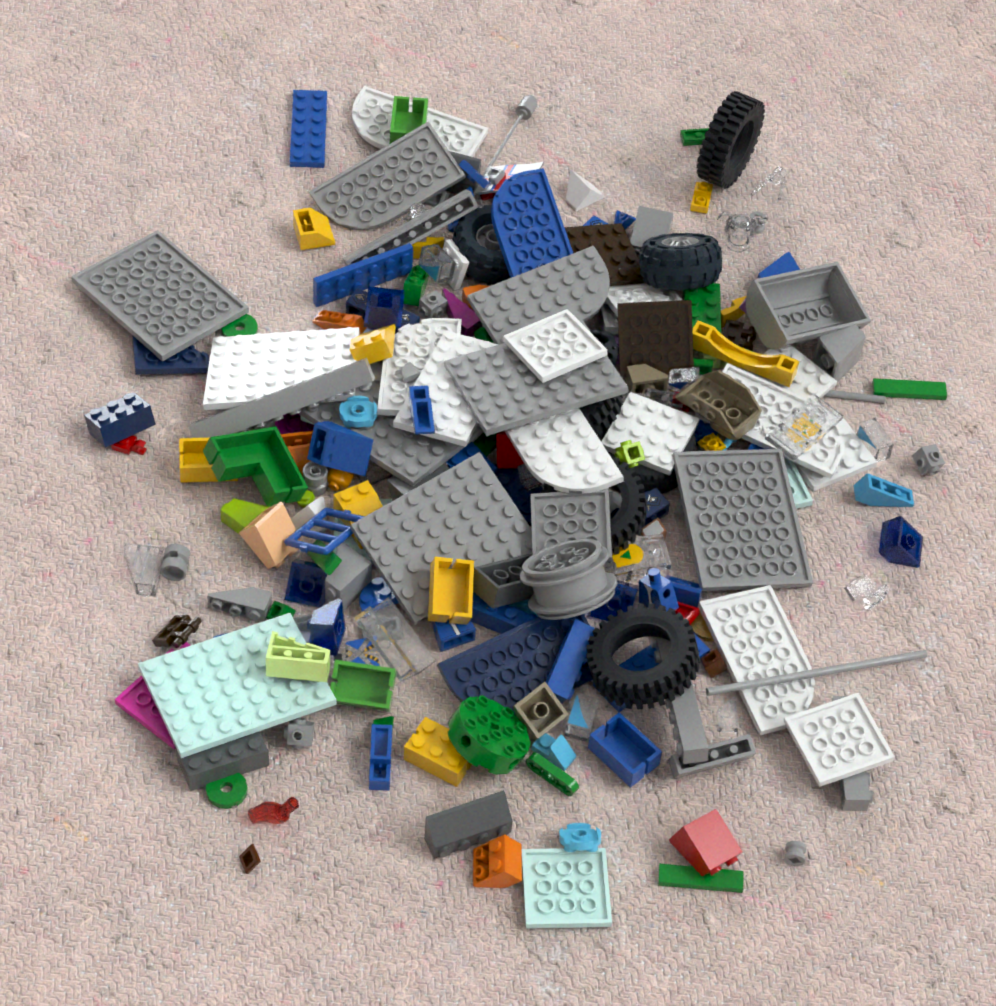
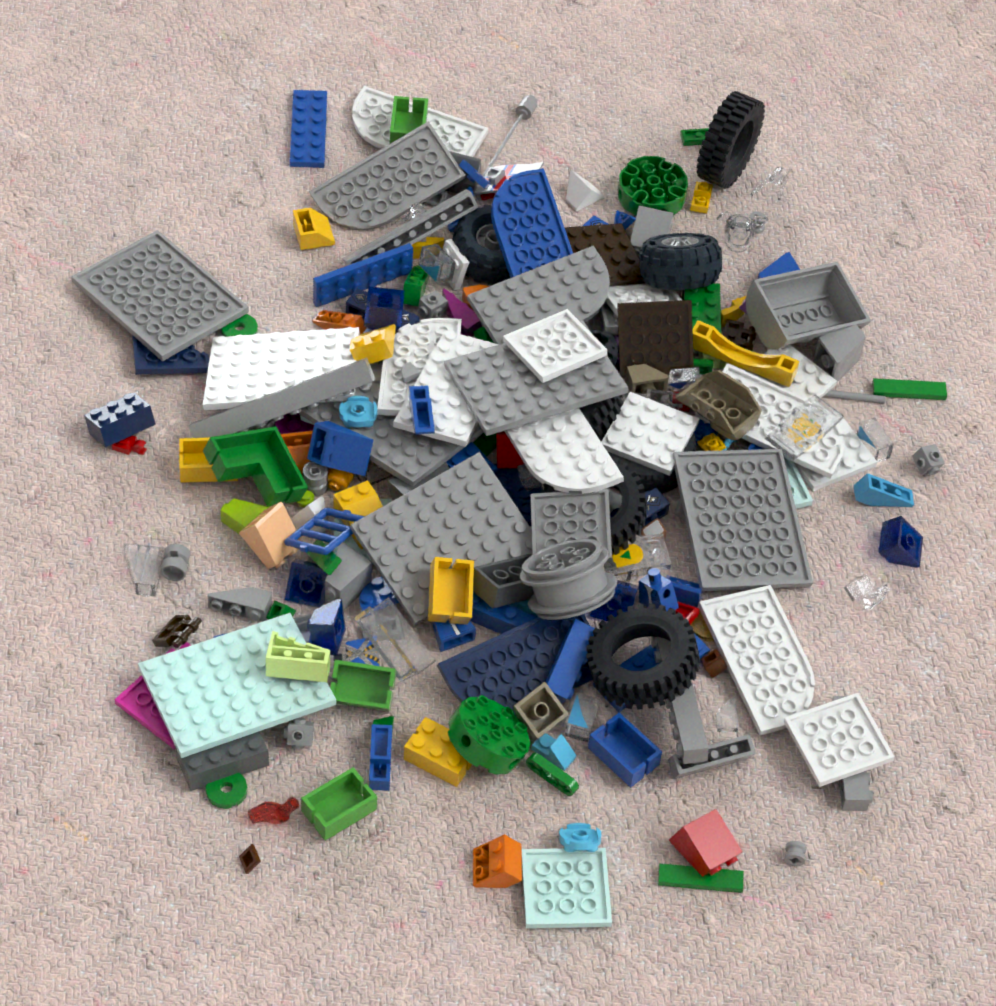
(339, 803): none -> bright green piece
(468, 825): dark grey slope -> none
(630, 453): lime brick -> none
(652, 184): none -> green brick
(815, 672): light grey piece -> none

